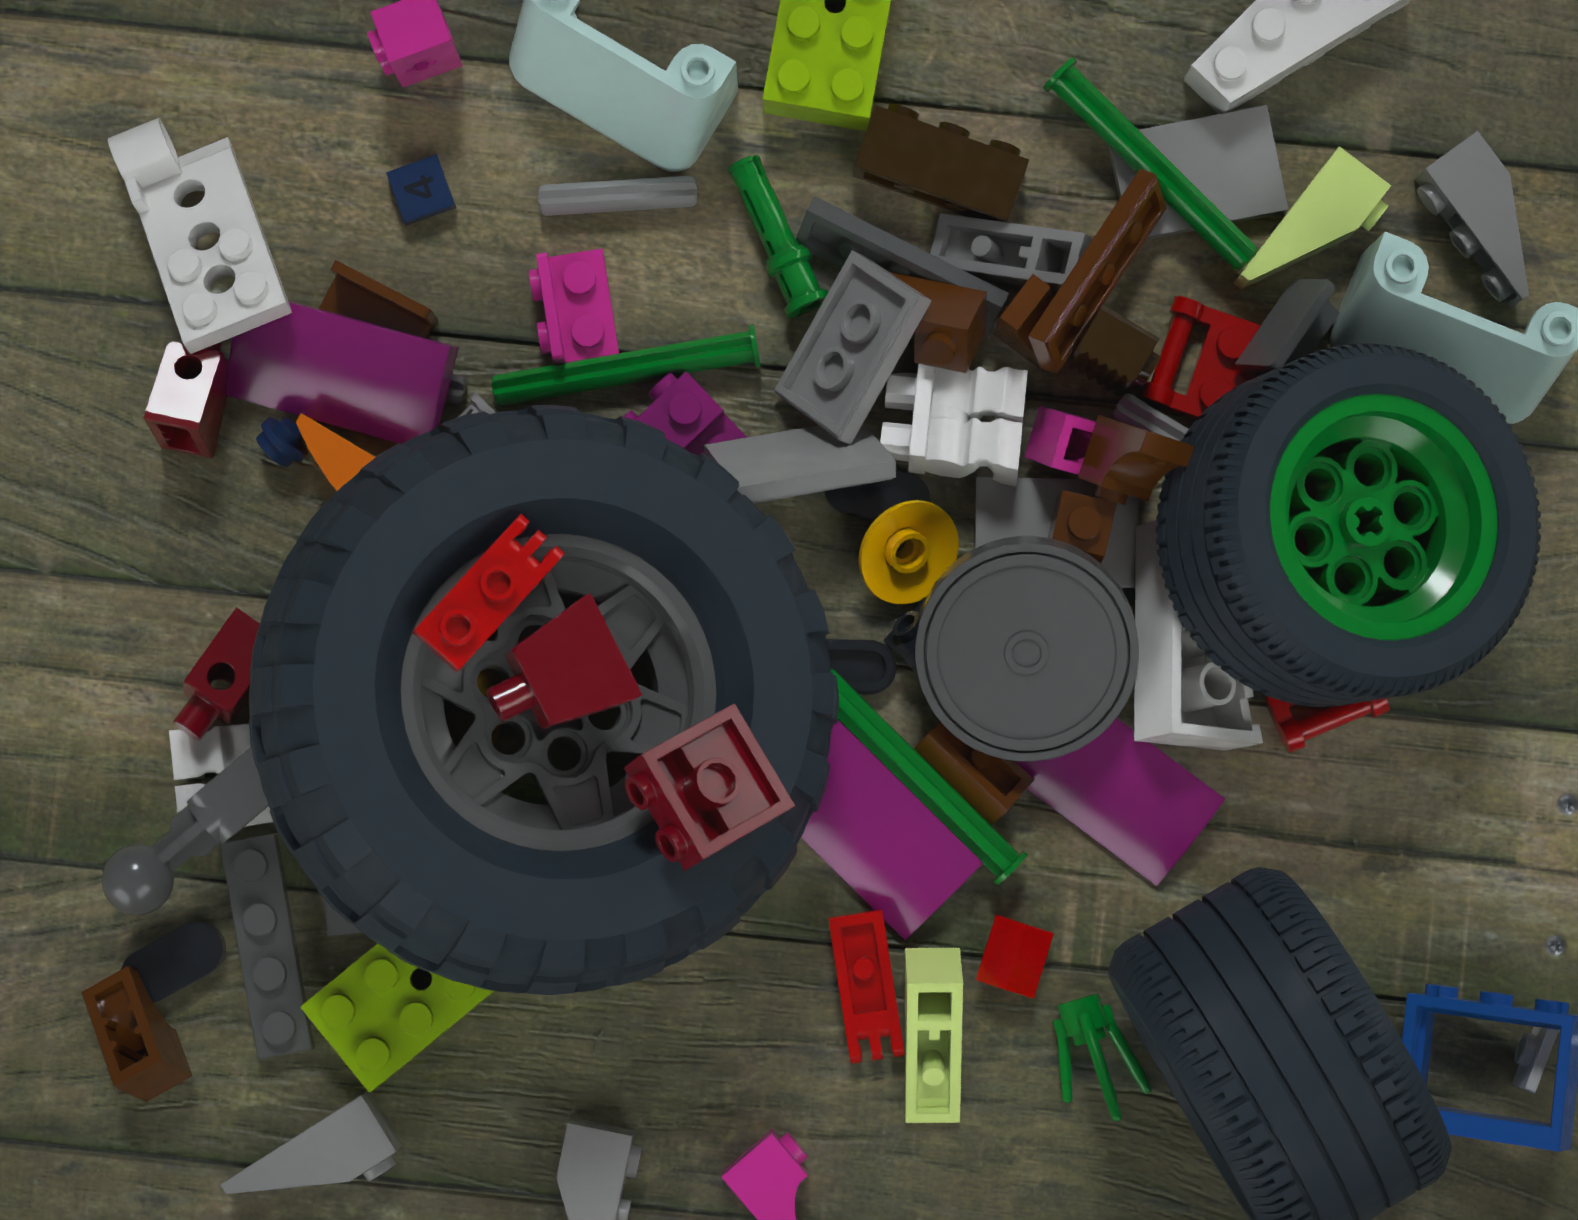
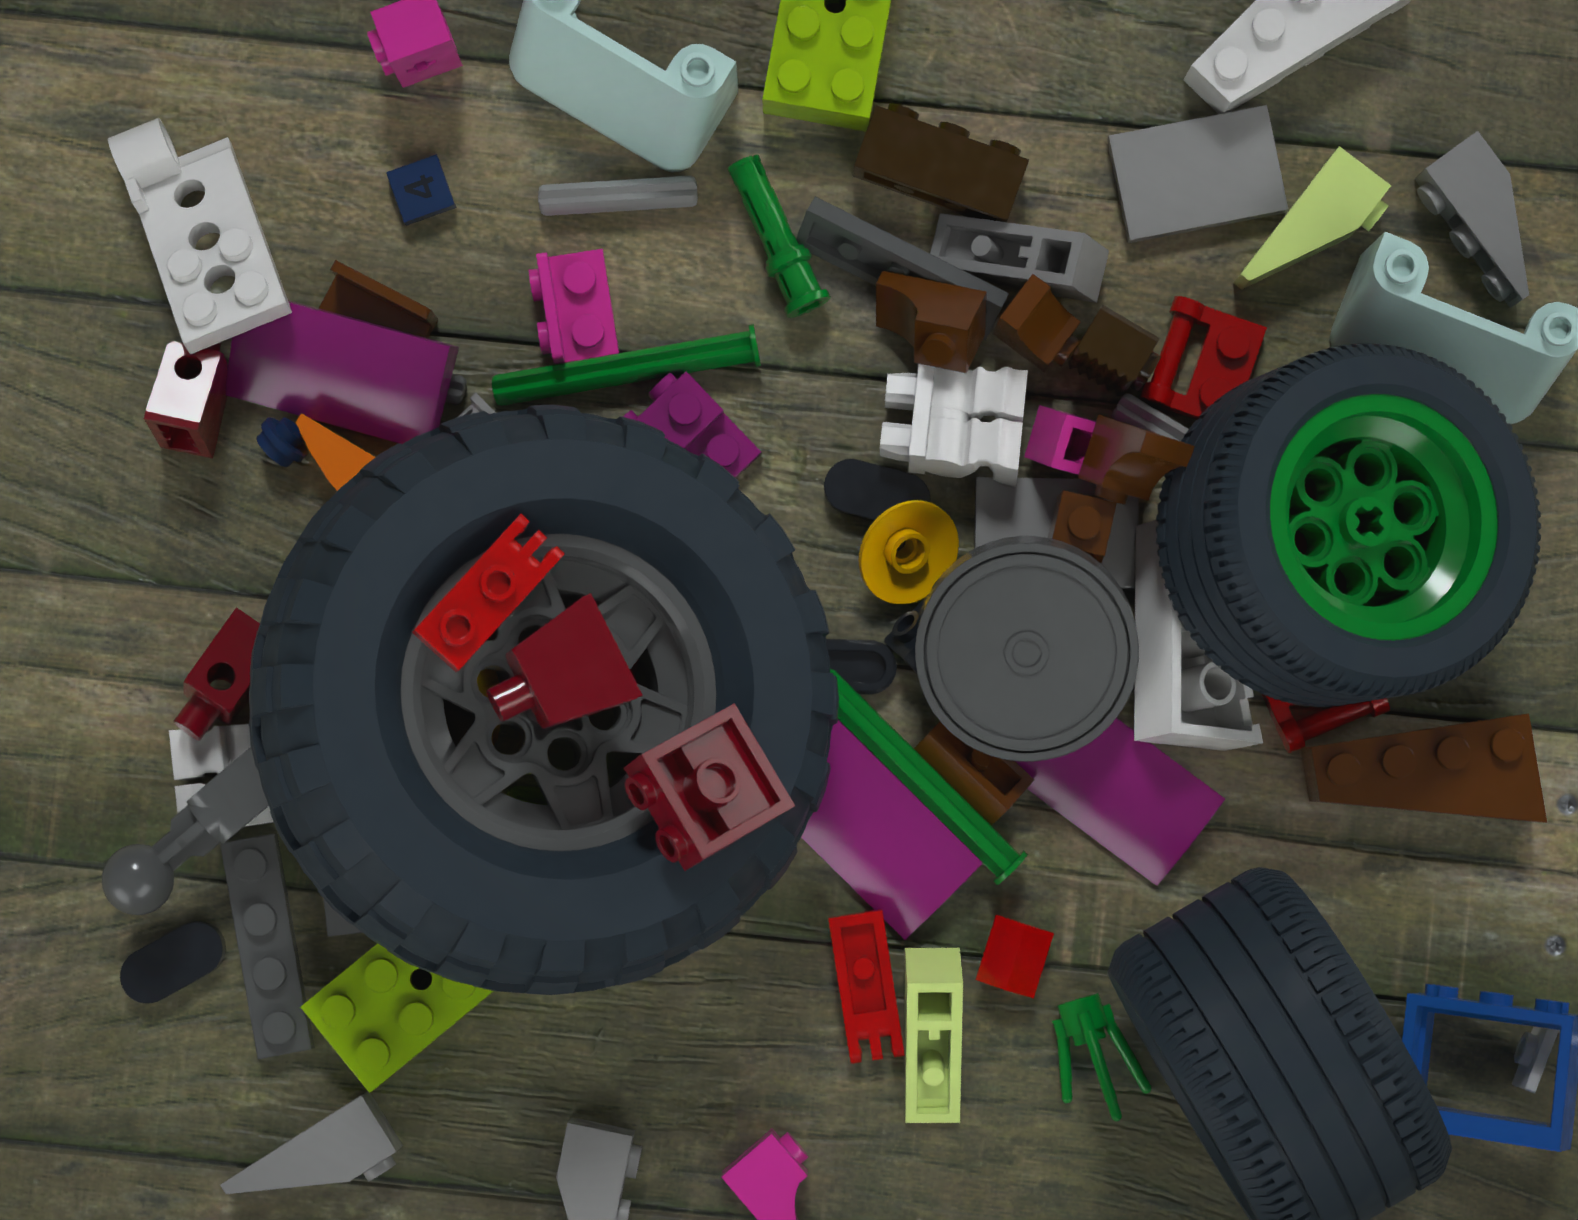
(134, 1037): reddish brown arch -> none
(802, 462): light grey tile -> none
(852, 346): light grey tile -> none
(1097, 271): reddish brown tile -> none
(1142, 154): green axle -> none
(1291, 327): dark grey panel -> none
(1450, 769): none -> reddish brown wedge

